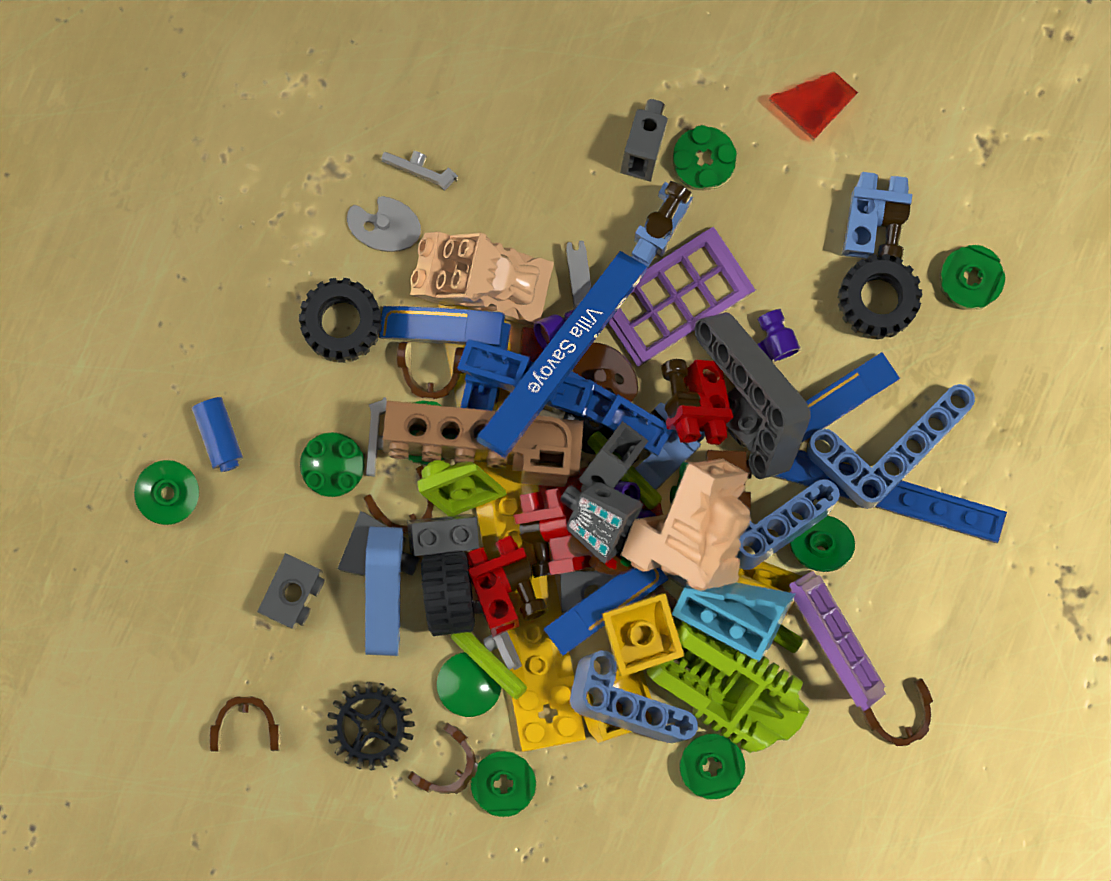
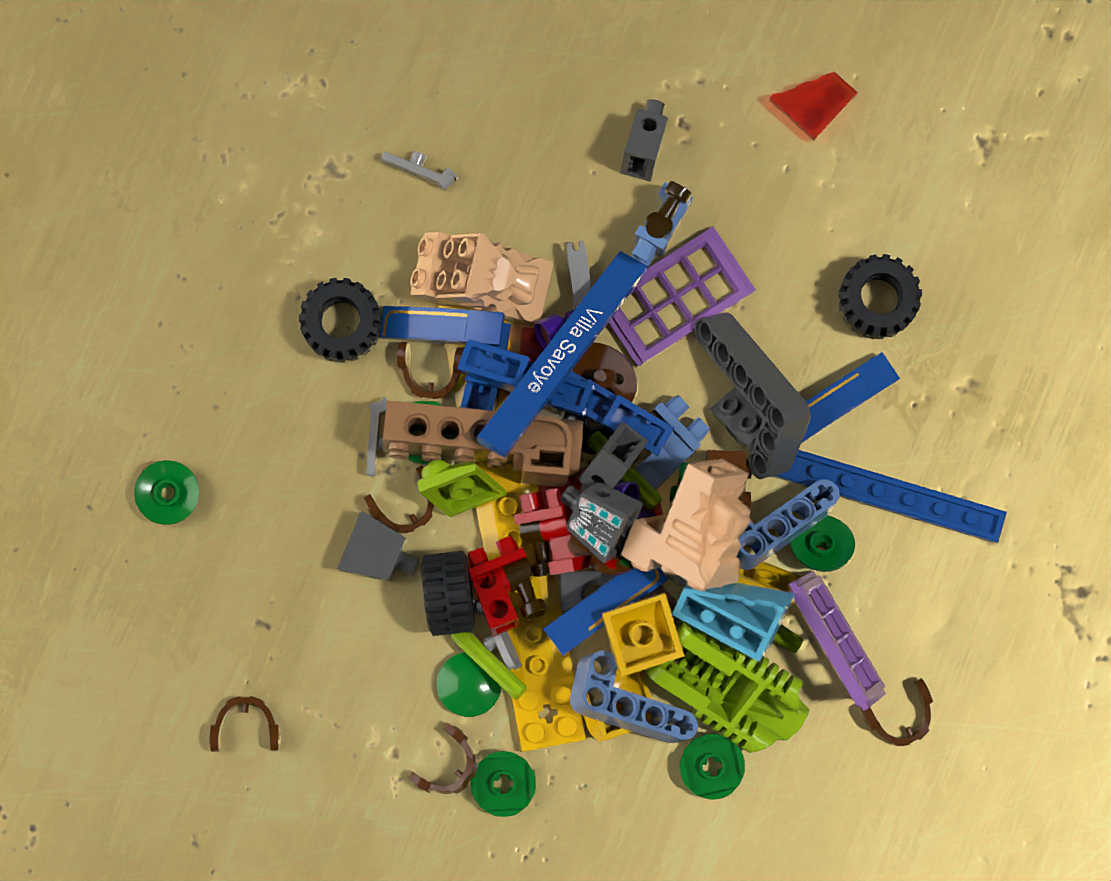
(217, 434): blue brick -> none
(291, 572): dark grey brick -> none
(332, 464): green dish -> none
(355, 749): black gear -> none
(383, 591): medium blue beam -> none
(394, 225): light grey piece -> none
(443, 534): dark grey brick -> none
(700, 408): red hips -> none
(702, 140): green plate -> none
(780, 341): dark purple piece -> none
(873, 209): medium blue hips -> none
(898, 454): medium blue beam -> none
(989, 270): green plate -> none

